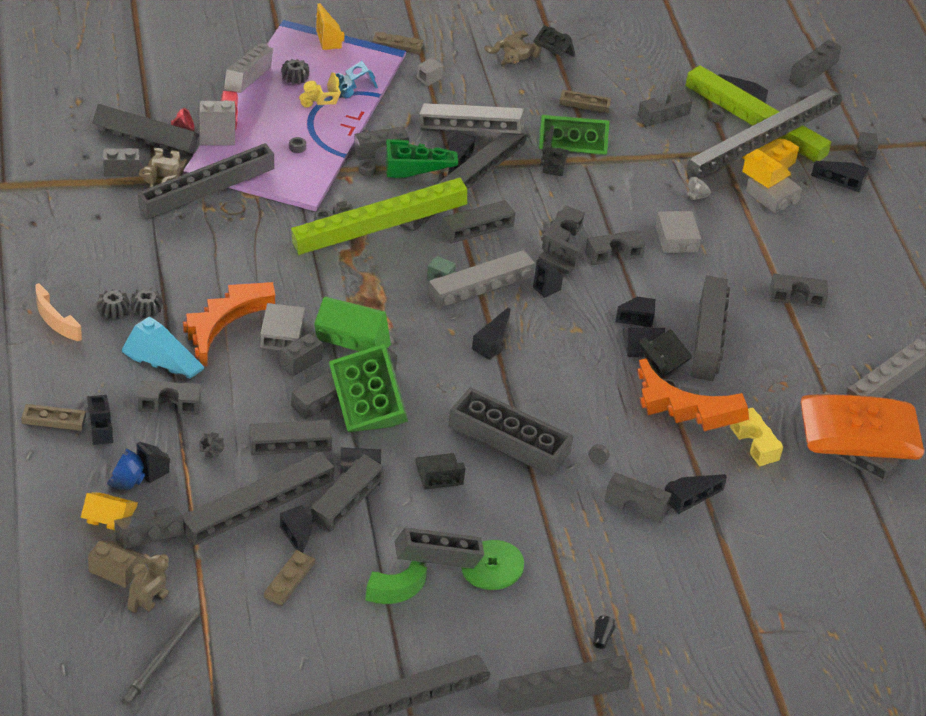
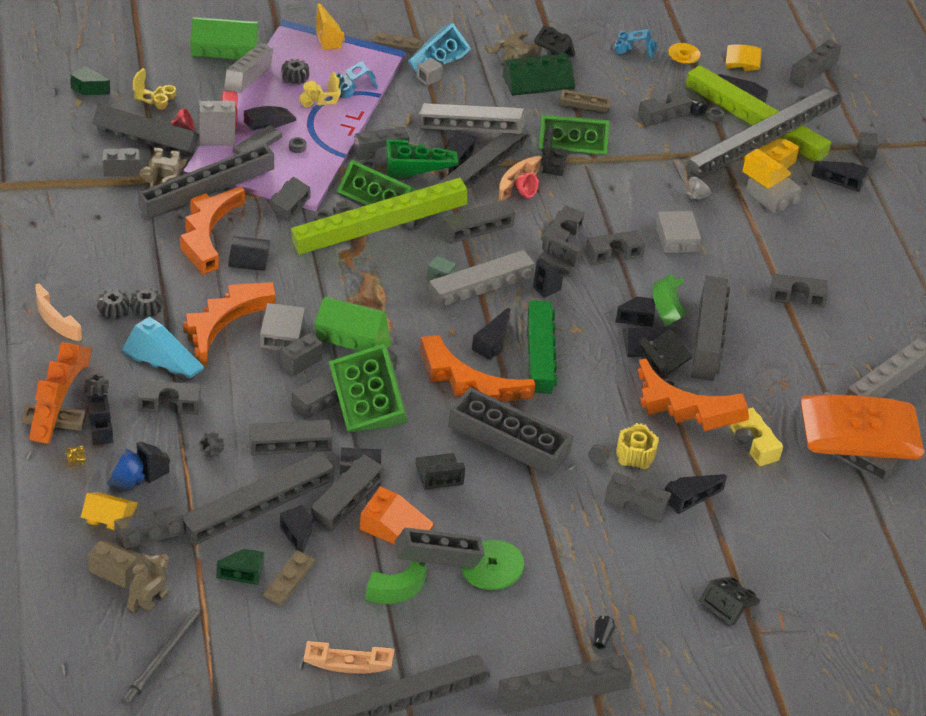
(52, 391): none -> orange arch
(75, 455): none -> clear yellow wheel
(89, 82): none -> dark green slope
(96, 385): none -> dark grey gear
(158, 97): none -> light yellow piece
(205, 214): none -> orange arch
(223, 37): none -> bright green slope
(241, 566): none -> dark green slope
(249, 253): none -> black slope
(267, 115): none -> black slope
(267, 135): none -> dark grey tile
(290, 198): none -> dark grey brick
(347, 660): none -> light nougat slope
(370, 185): none -> bright green slope
(389, 514): none -> orange slope
(443, 47): none -> medium azure wedge
(444, 366): none -> orange arch
(527, 185): none -> coral piece
(529, 165): none -> light nougat slope
(538, 74): none -> dark green slope
(540, 346): none -> green brick
(626, 42): none -> dark azure piece
(637, 446): none -> light yellow brick
(667, 300): none -> bright green arch
(684, 53): none -> yellow dish
(698, 107): none -> black cone
(728, 598): none -> pearl dark grey bracket
(743, 56): none -> yellow slope
(743, 437): none -> dark grey tile

